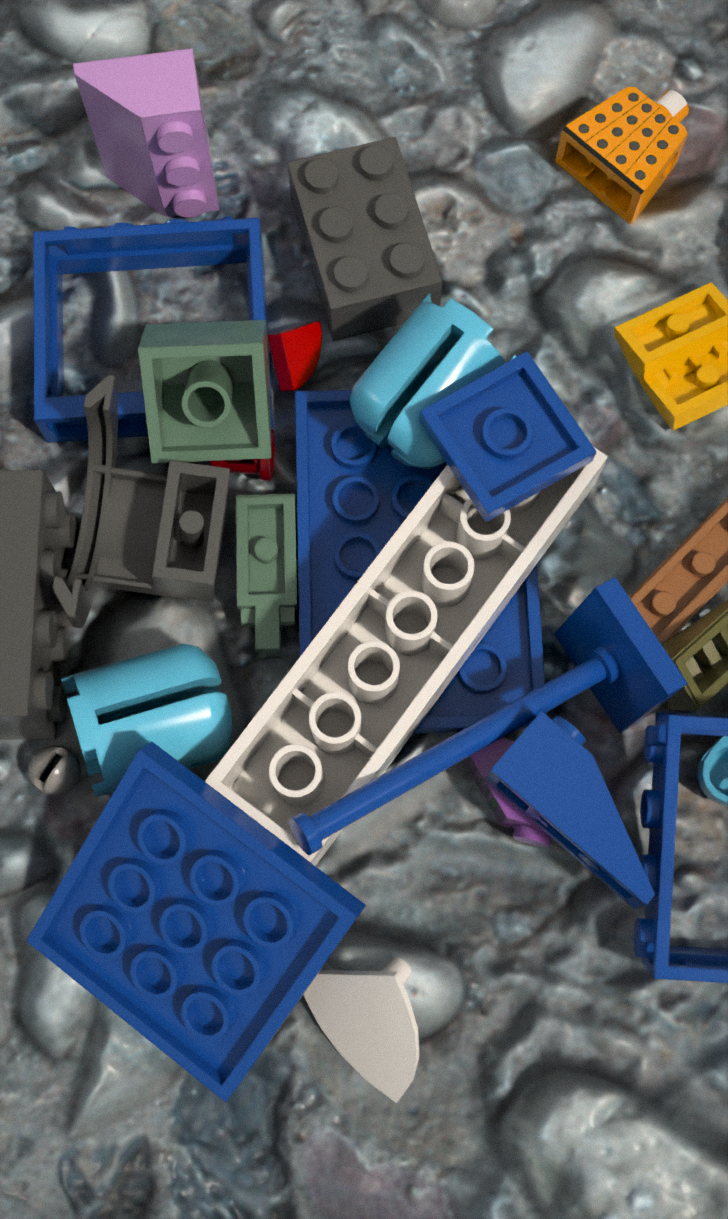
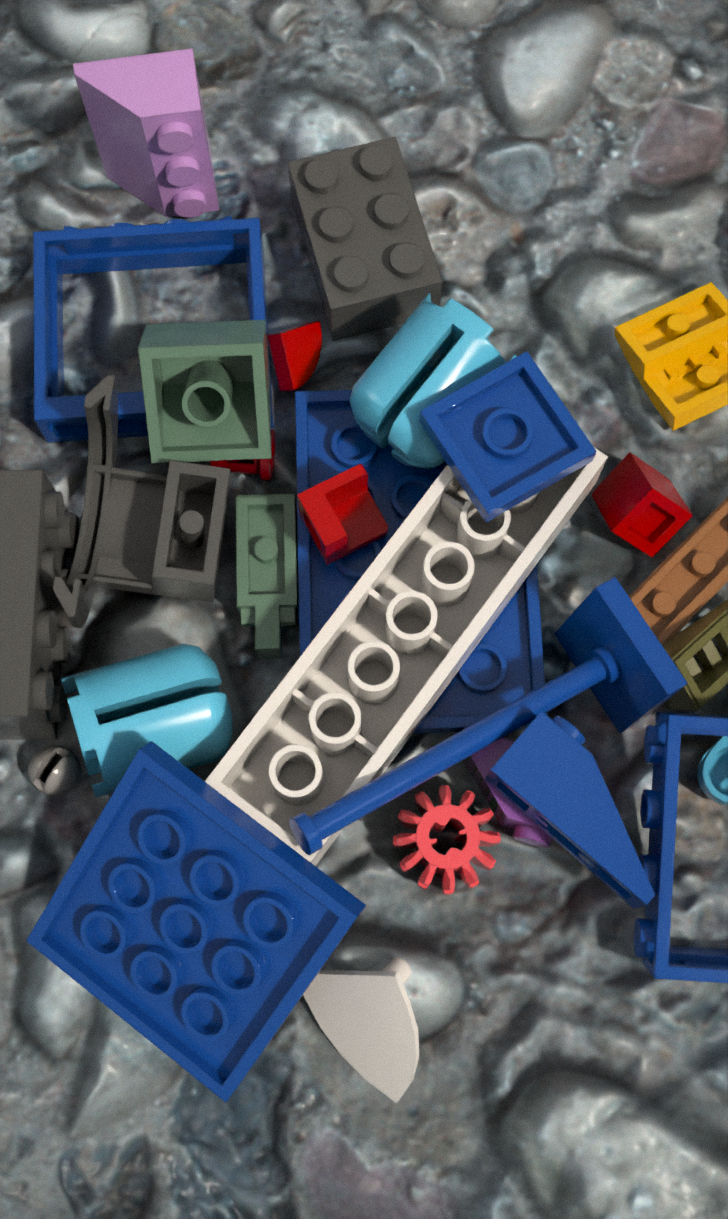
(341, 514): none -> red panel
(437, 819): none -> coral gear
(625, 148): light orange torso -> none
(641, 505): none -> red panel

